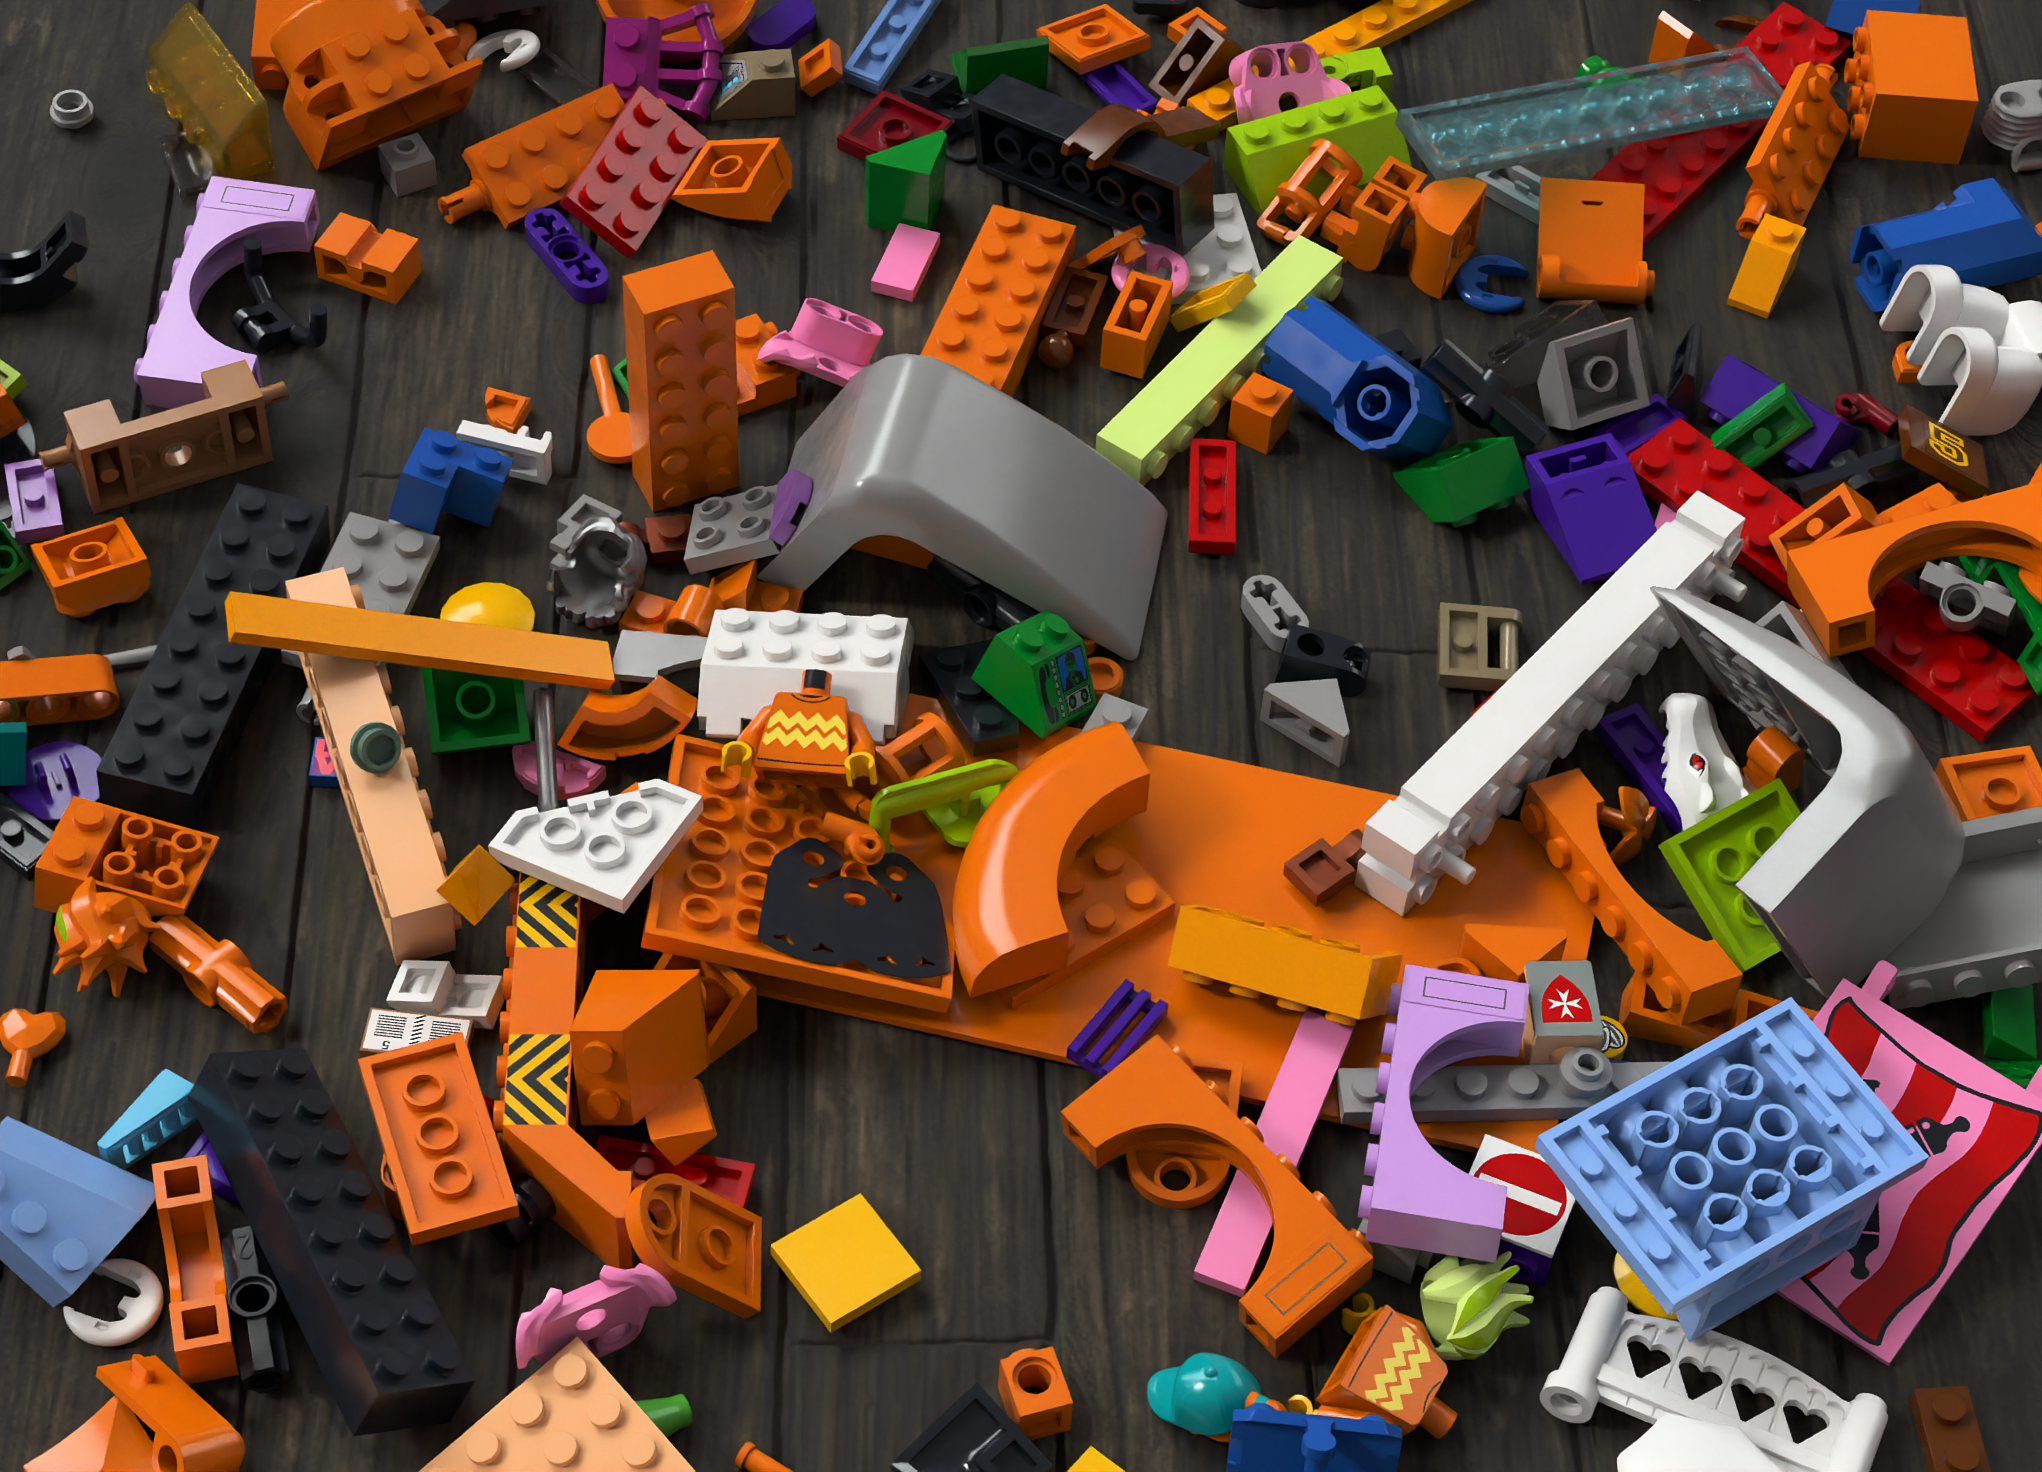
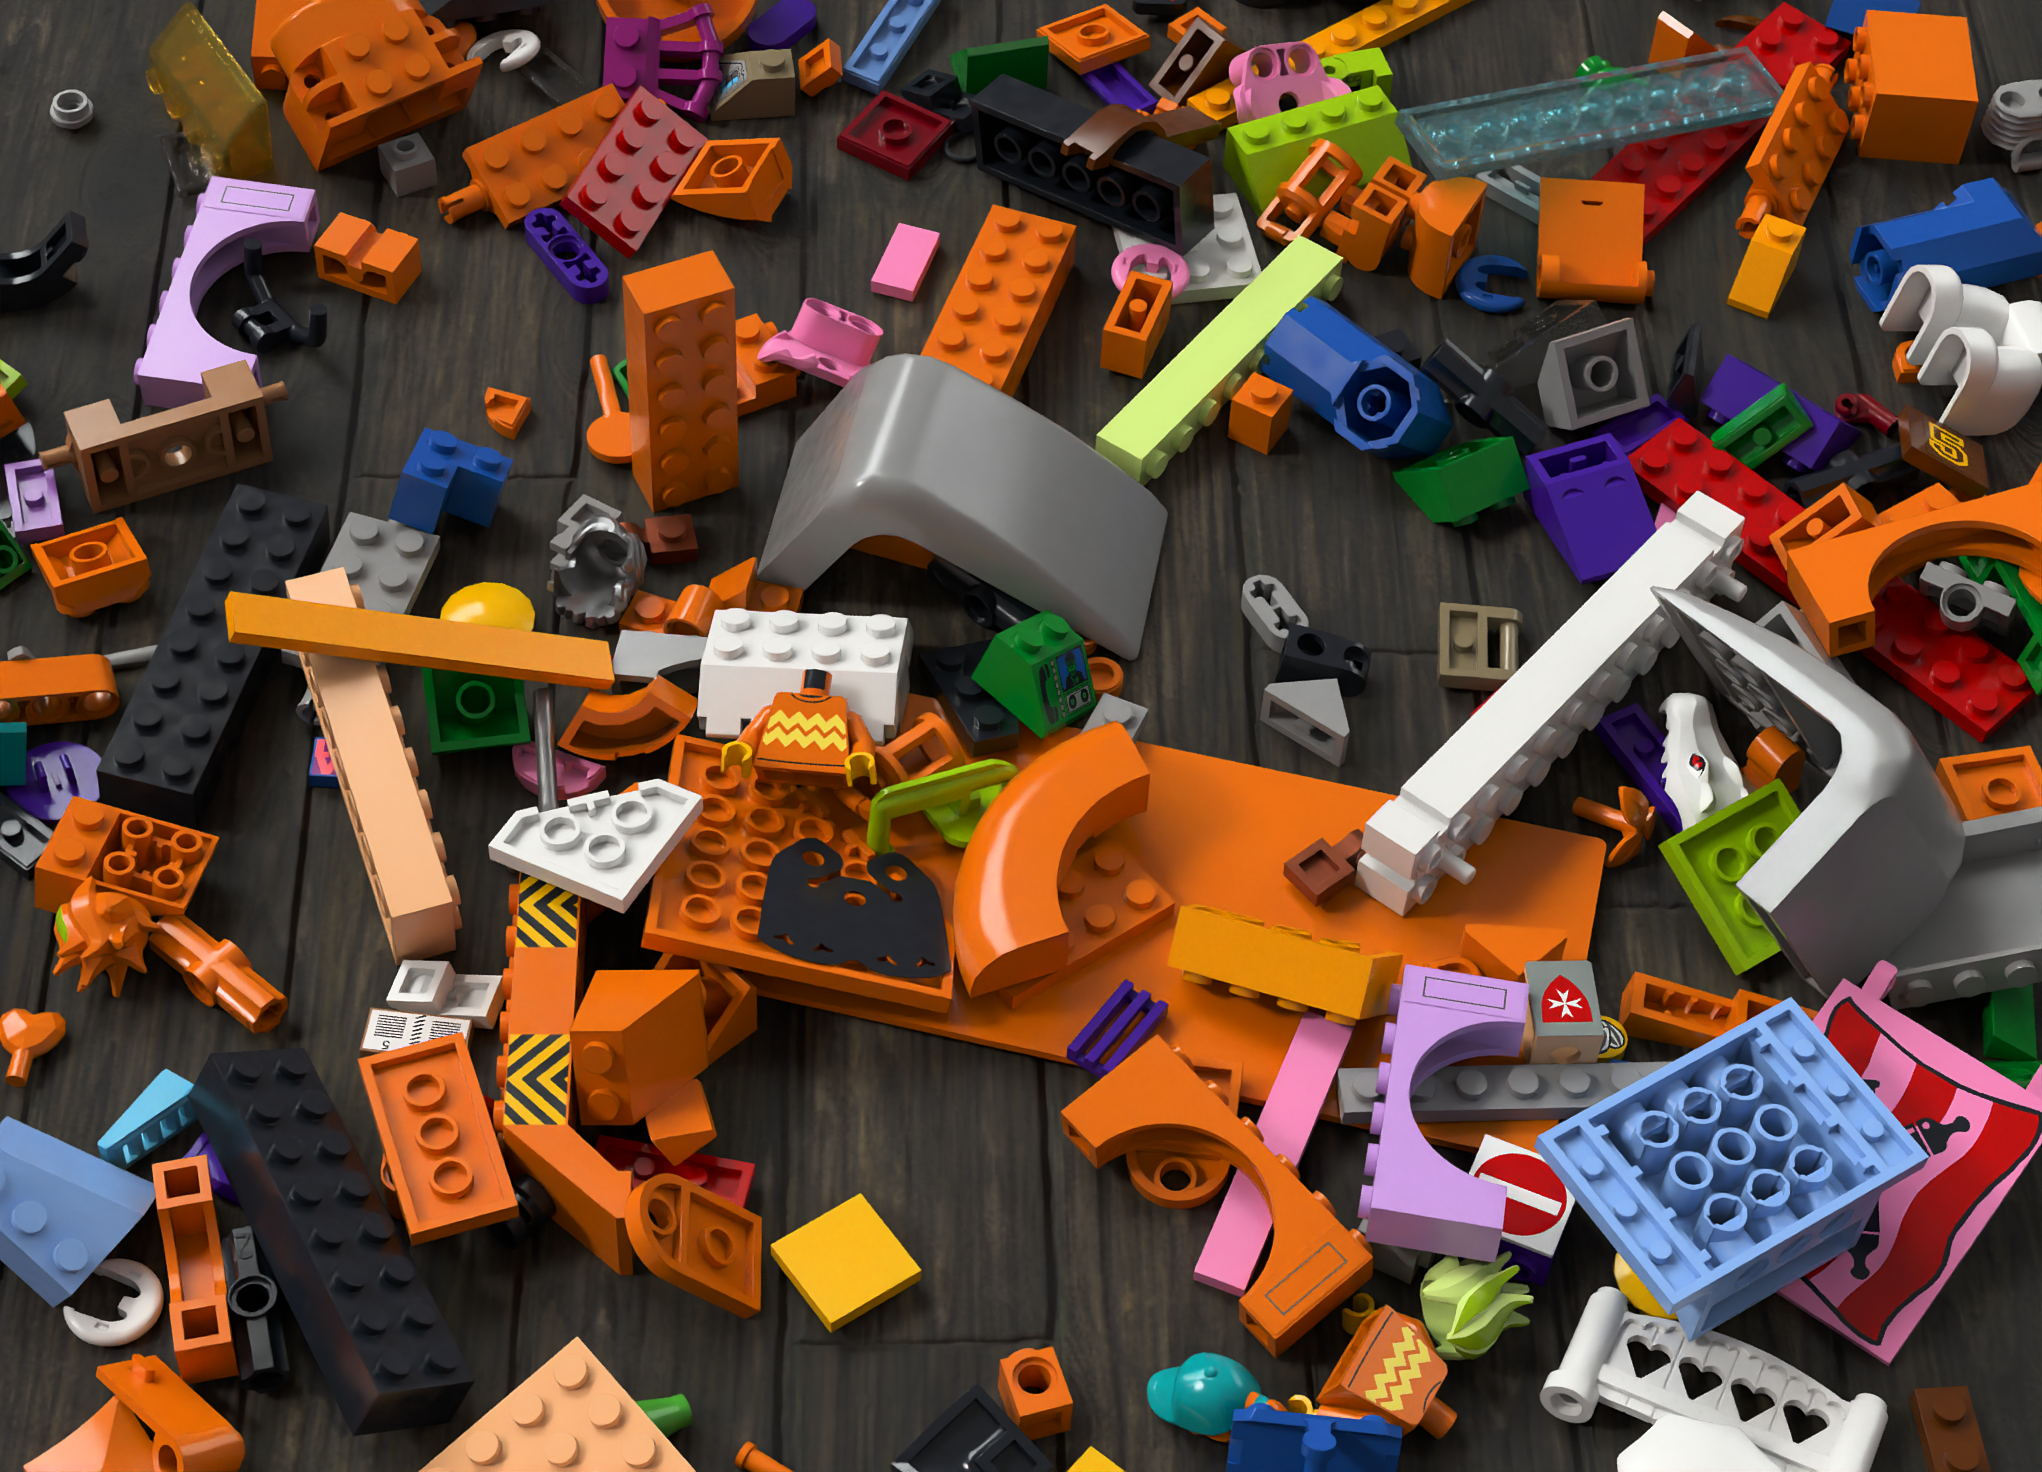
(375, 747): sand green plate -> none
(476, 884): light orange slope -> none
(530, 455): white plate -> none
(601, 1314): bright pink piece -> none
(731, 530): light grey plate -> none
(791, 490): medium lavender tile -> none
(857, 837): orange arm -> none
(906, 183): green slope -> none
(1071, 315): reddish brown plate -> none
(1125, 245): orange piece -> none
(1212, 302): yellow tile -> none
(1212, 496): red plate -> none
(1582, 1082): light grey plate -> none
(1684, 971): orange arch -> none

